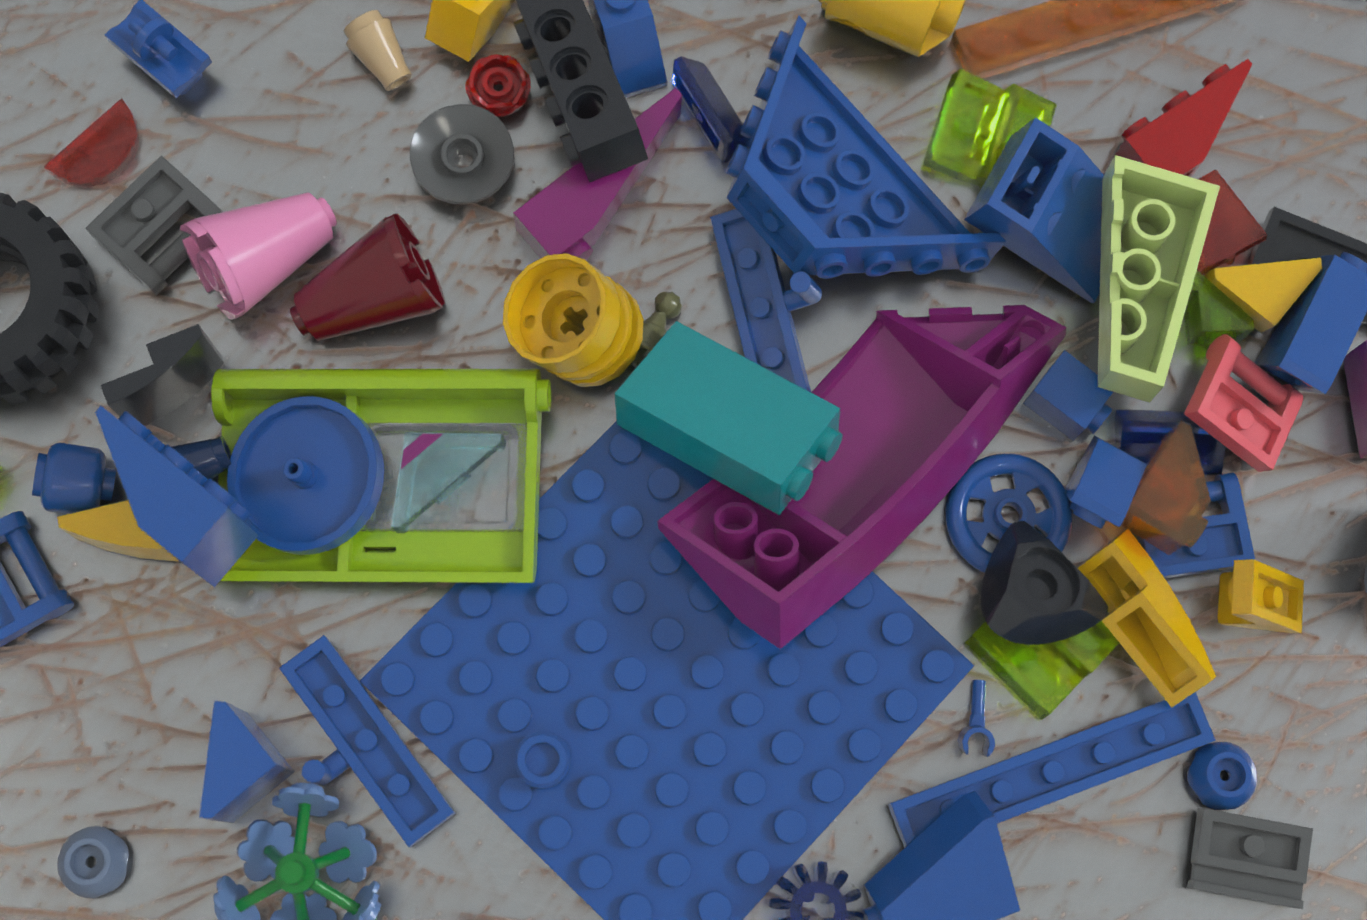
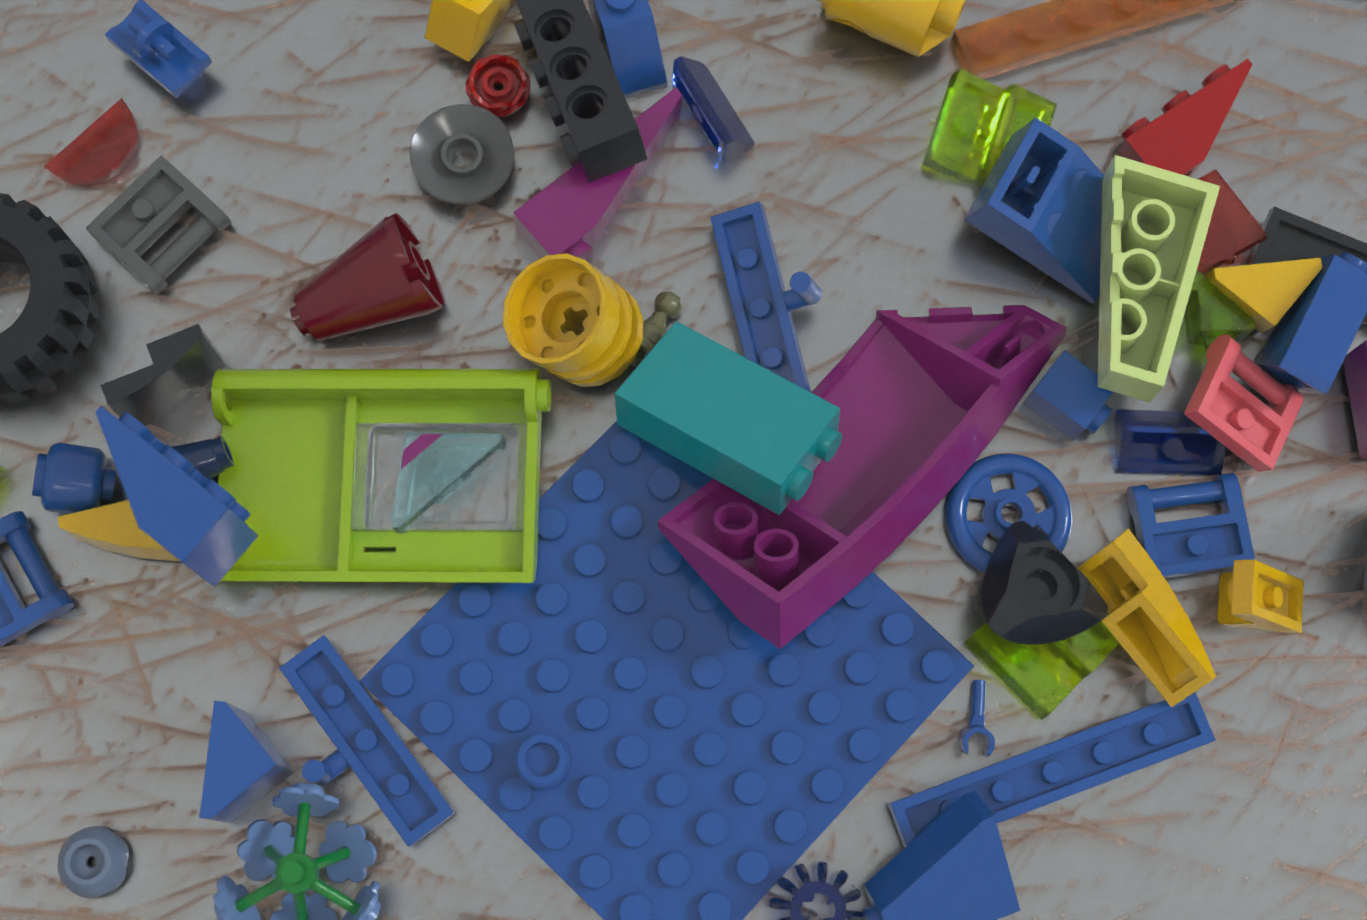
(256, 247): bright pink cone -> none
(306, 474): blue piece -> none
(376, 46): tan cone -> none
(833, 188): blue piece -> none
(1104, 483): blue slope -> none
(1171, 494): clear orange slope -> none
(1206, 781): blue plate -> none
(1250, 858): dark grey plate -> none

